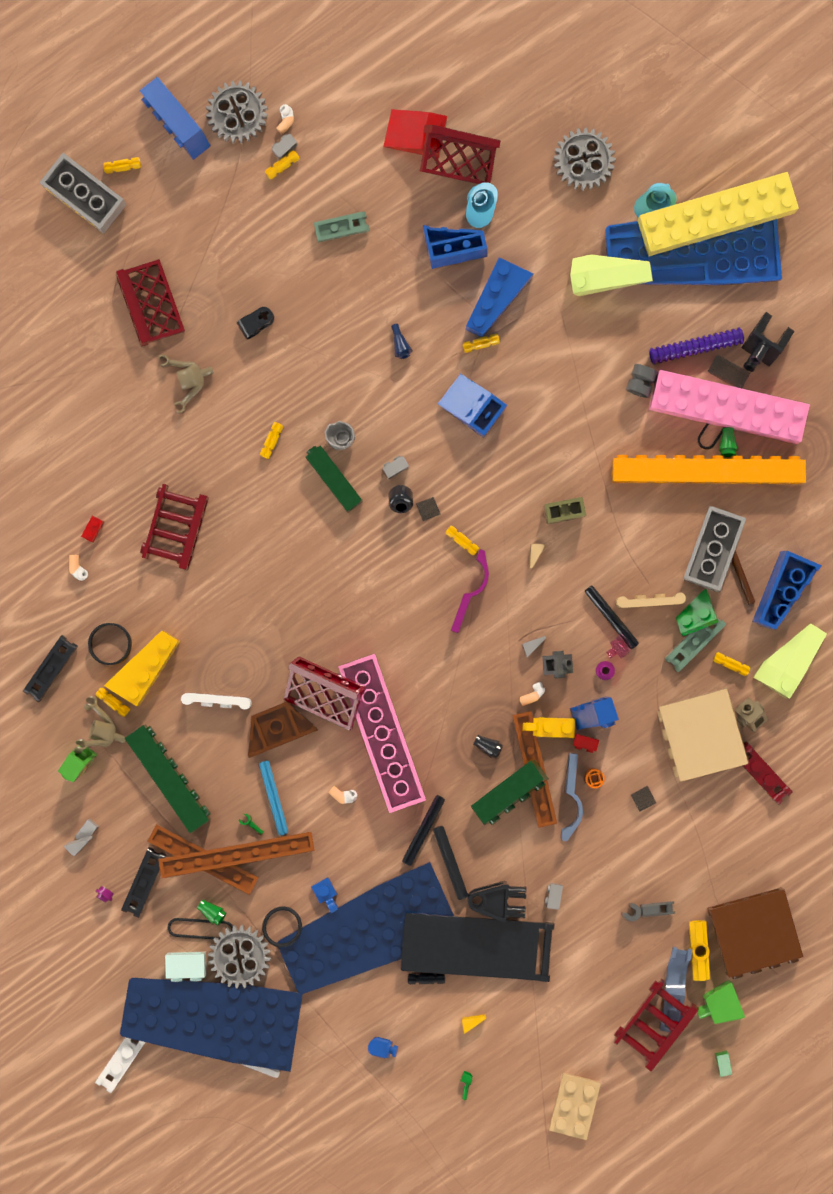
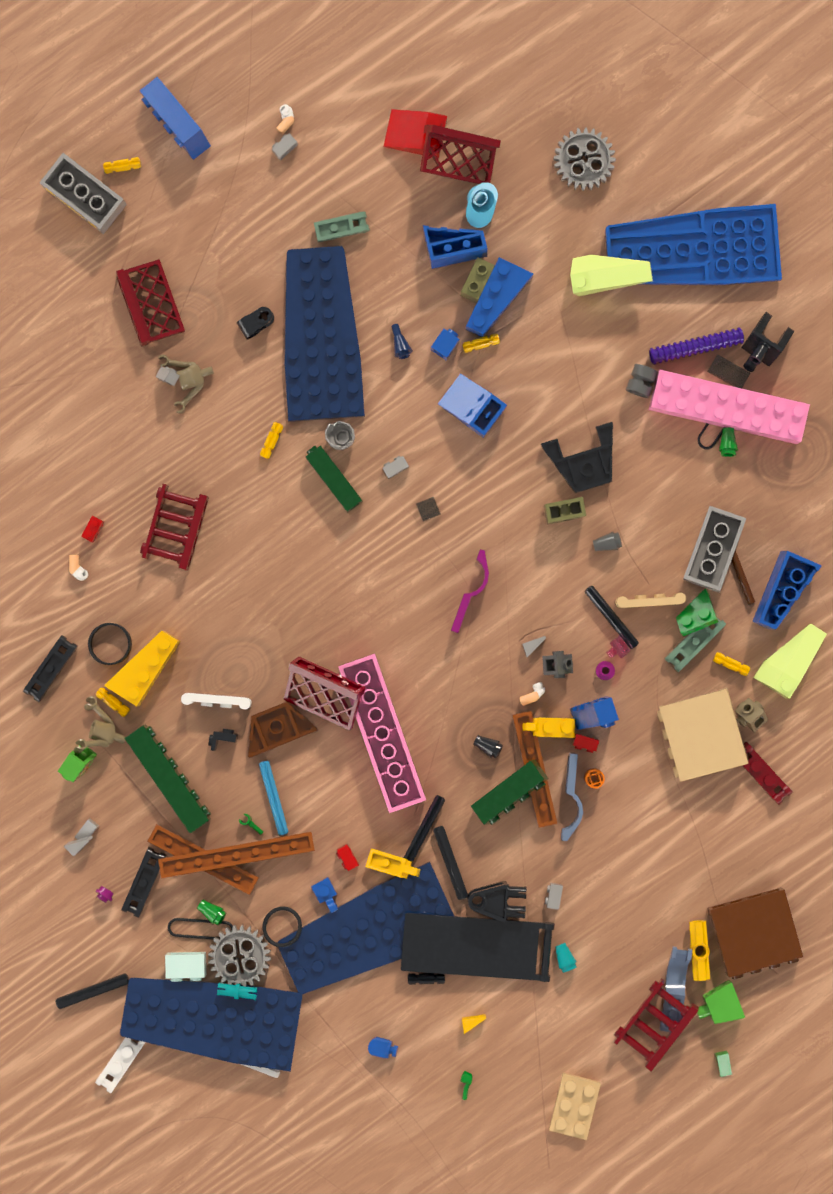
(92, 991): none -> black axle
(167, 375): none -> light grey piece
(225, 735): none -> black bracket
(237, 991): none -> teal pin
(253, 105): light grey gear -> none
(282, 164): yellow axle -> none
(321, 337): none -> dark blue wing
(343, 797): arm -> none
(347, 857): none -> red piece
(391, 864): none -> yellow hinge
(400, 499): black head -> none
(445, 343): none -> blue brick
(462, 540): yellow axle -> none
(477, 280): none -> olive brick
(535, 552): tan piece -> none
(565, 958): none -> teal cone
(588, 467): none -> black wing
(608, 542): none -> dark grey cone
(643, 798): clear smoke tile -> none
(648, 910): dark grey piece -> none
(656, 198): piece -> none
(708, 470): light orange brick -> none
(717, 214): light yellow brick -> none

